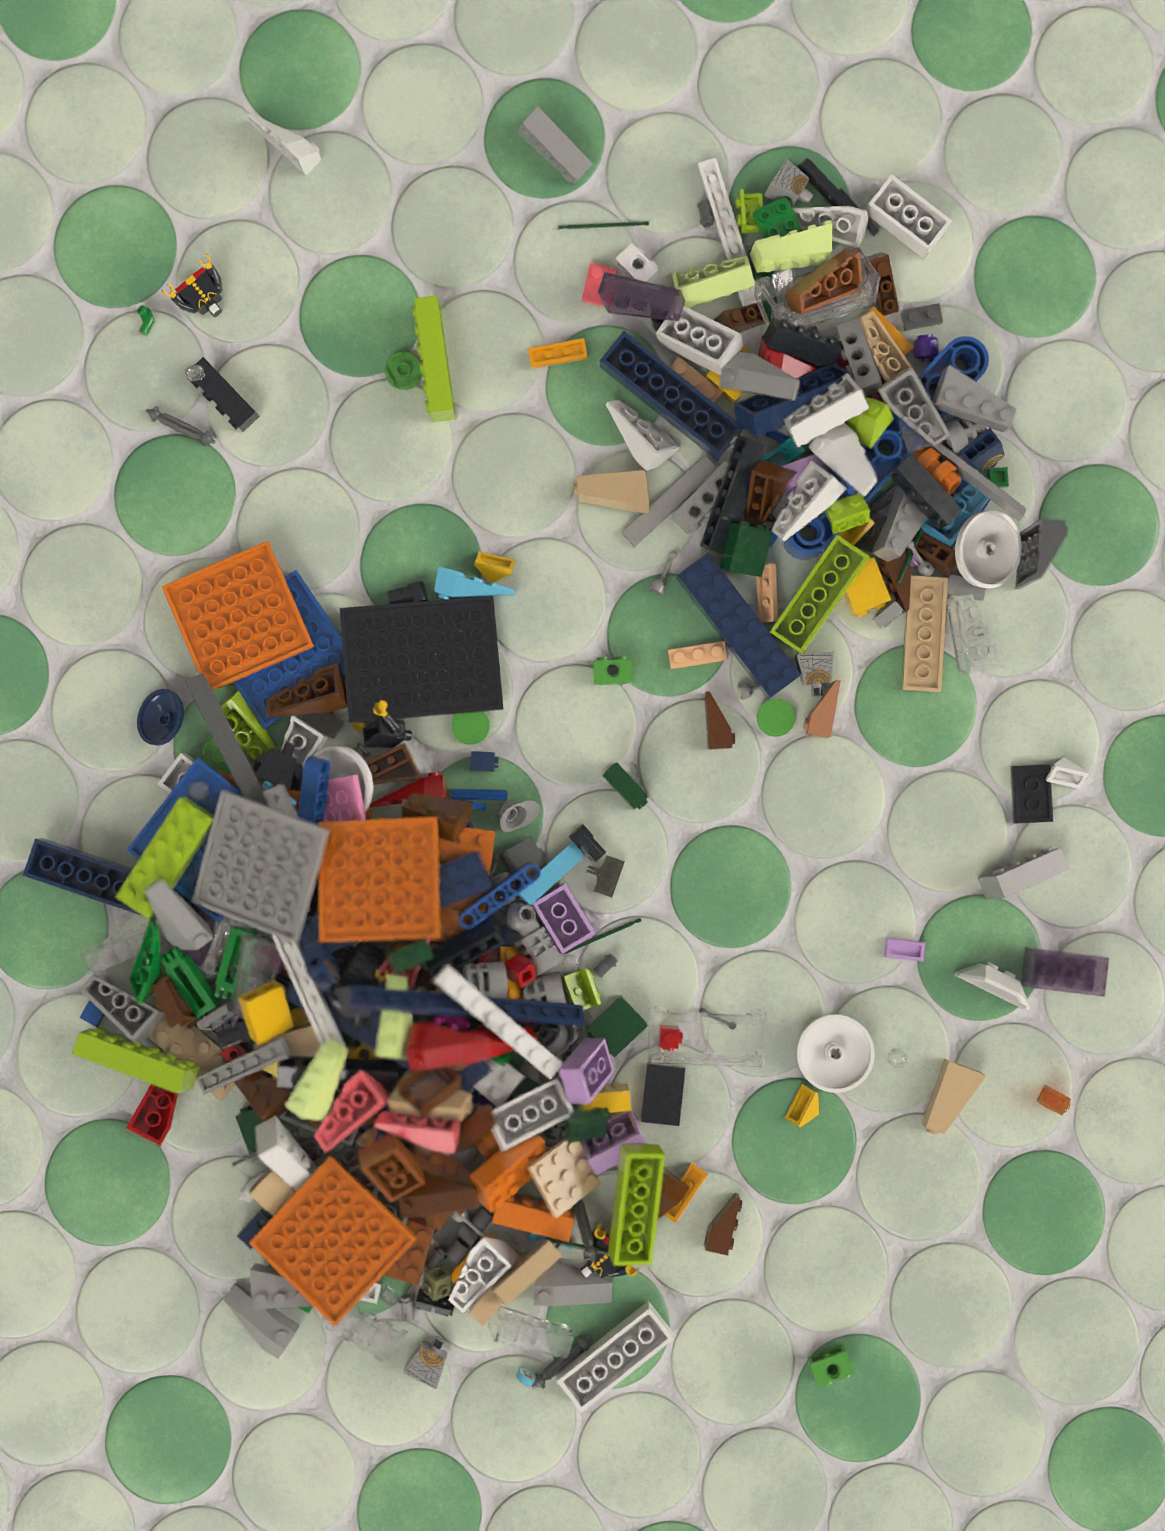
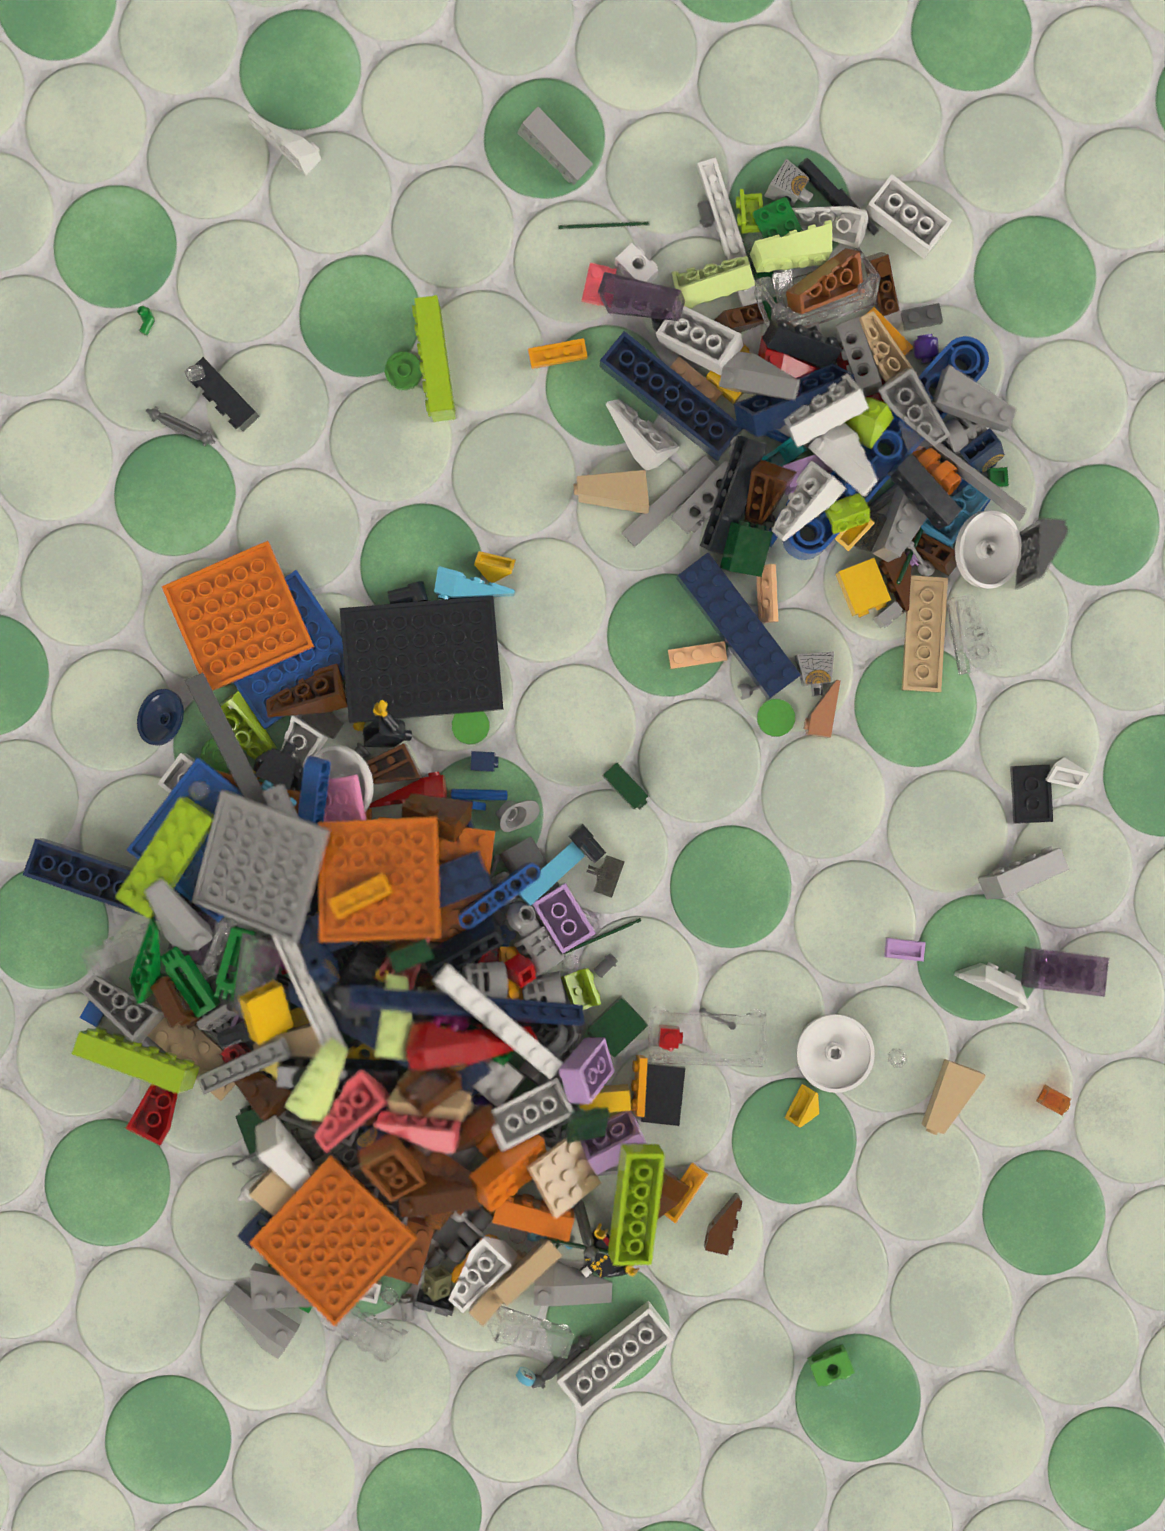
(200, 291): black torso -> none
(360, 896): none -> light orange plate
(427, 1362): light grey torso -> none
(624, 673): bright green brick -> none
(638, 1085): none -> light orange plate
(658, 586): light grey hinge -> none
(717, 727): reddish brown slope -> none
(820, 594): lime brick -> none
(959, 586): light grey tile -> none

